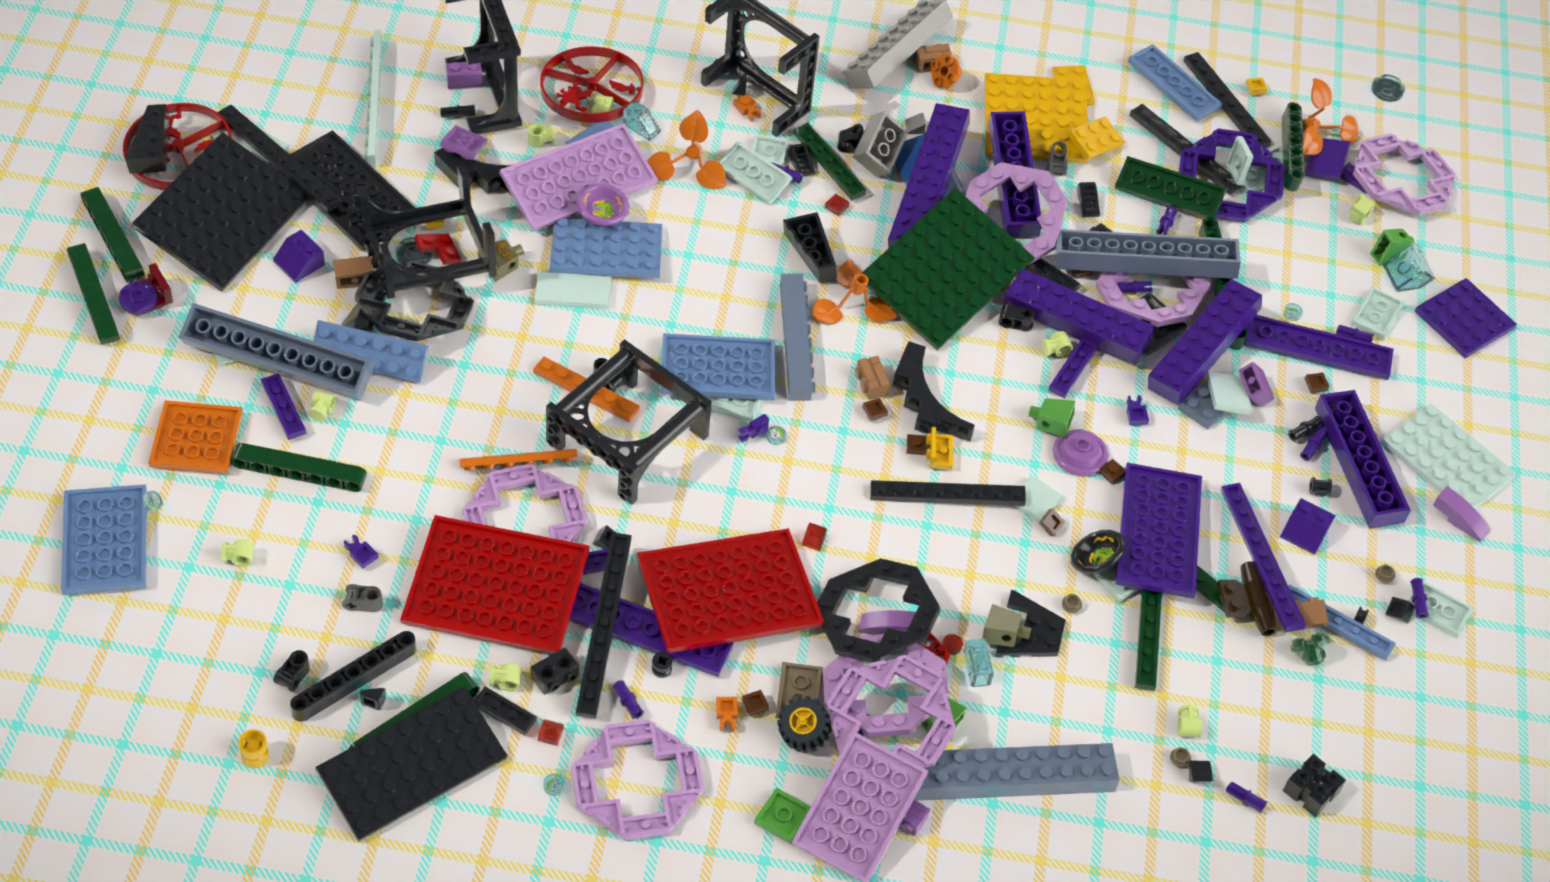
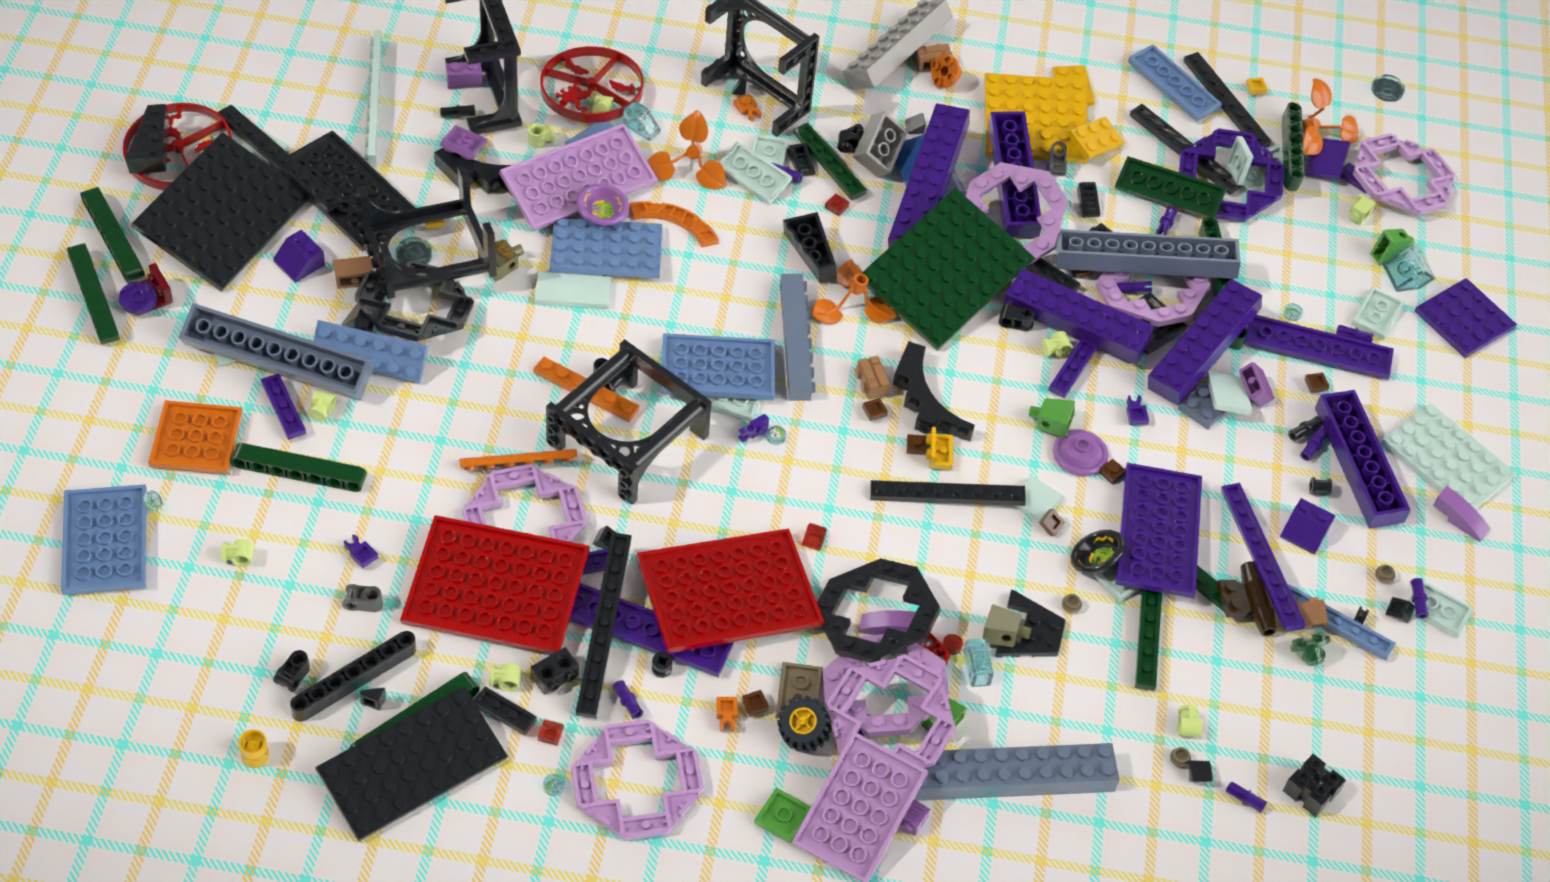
(441, 244): red plate -> none
(678, 216): none -> orange tile

